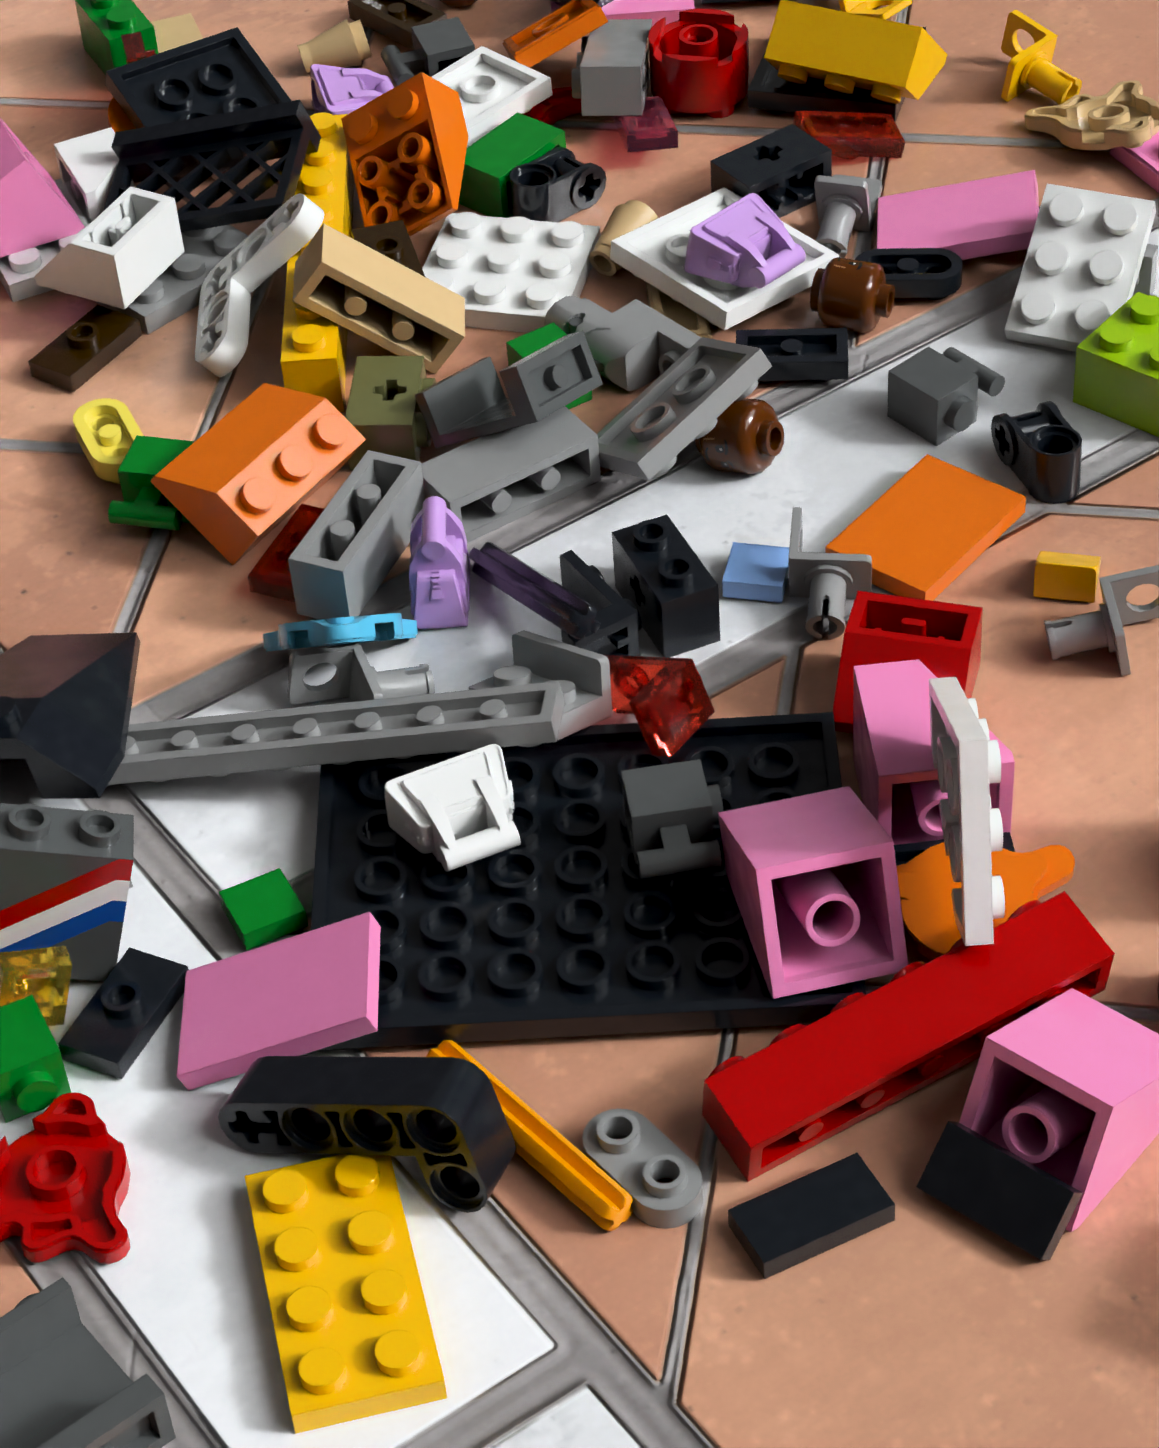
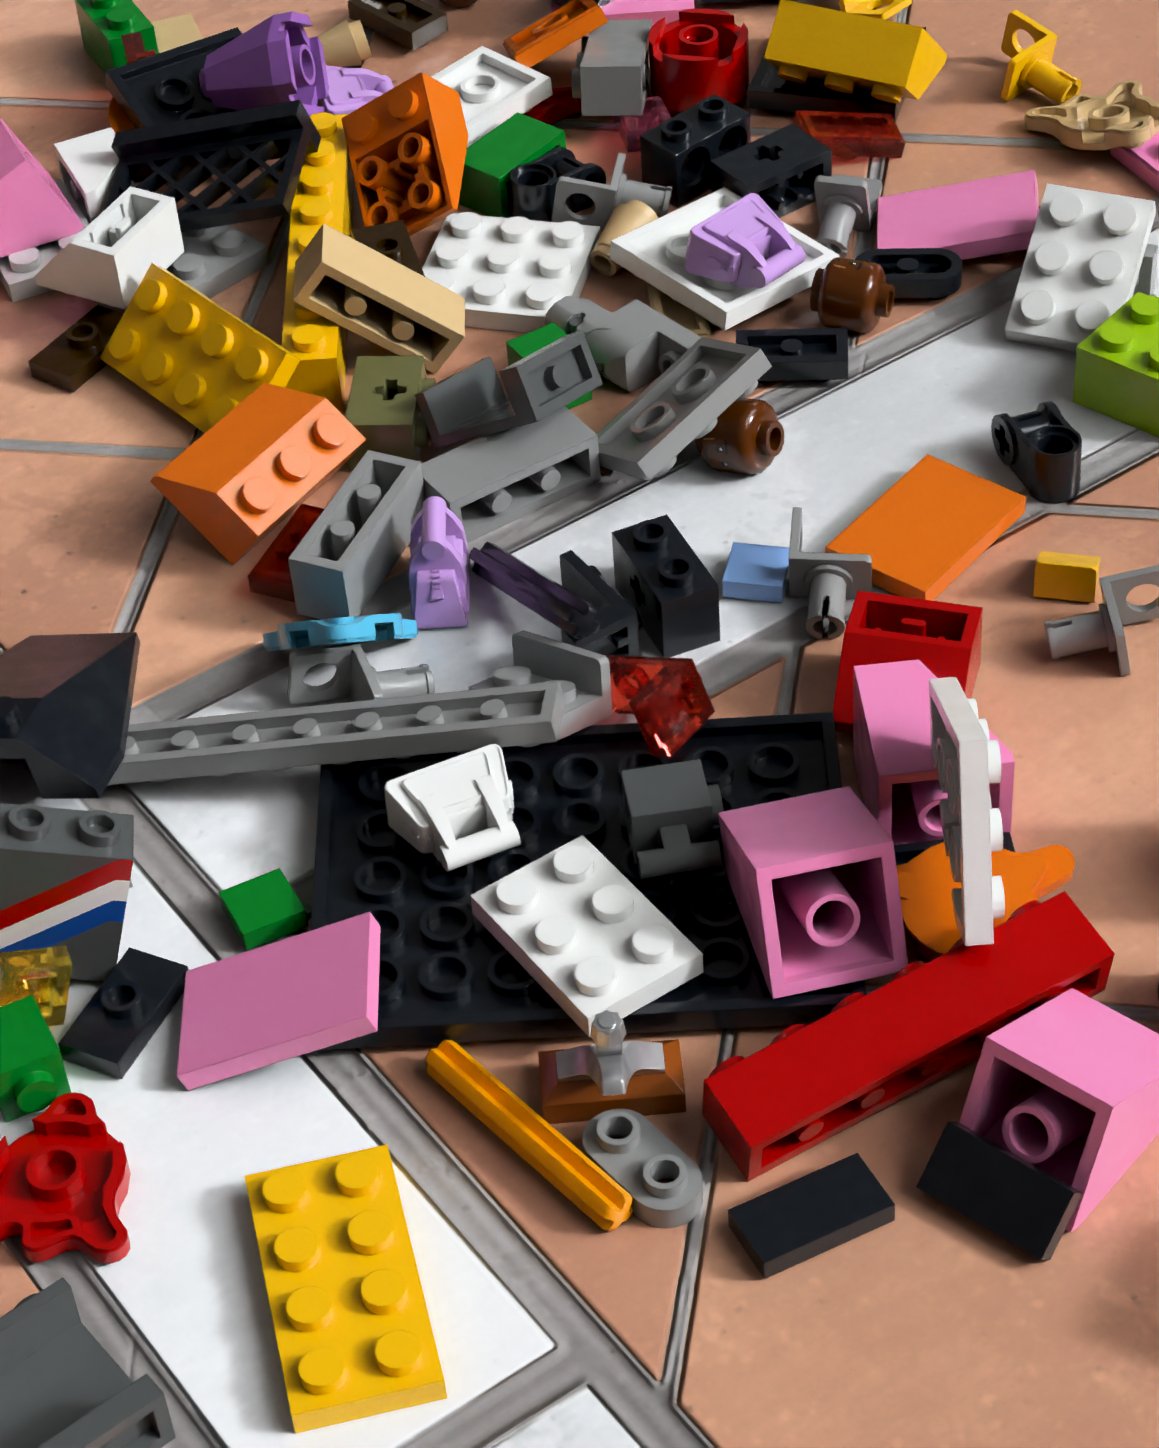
(105, 435): light yellow plate -> none
(142, 500): green brick -> none
(192, 350): none -> yellow plate
(228, 286): white beam -> none
(268, 67): none -> medium lavender cone
(379, 1106): black beam -> none
(434, 46): dark grey brick -> none
(586, 933): none -> white plate
(608, 196): none -> light grey bracket
(611, 1075): none -> piece
(684, 145): none -> black brick
(939, 392): dark grey brick -> none

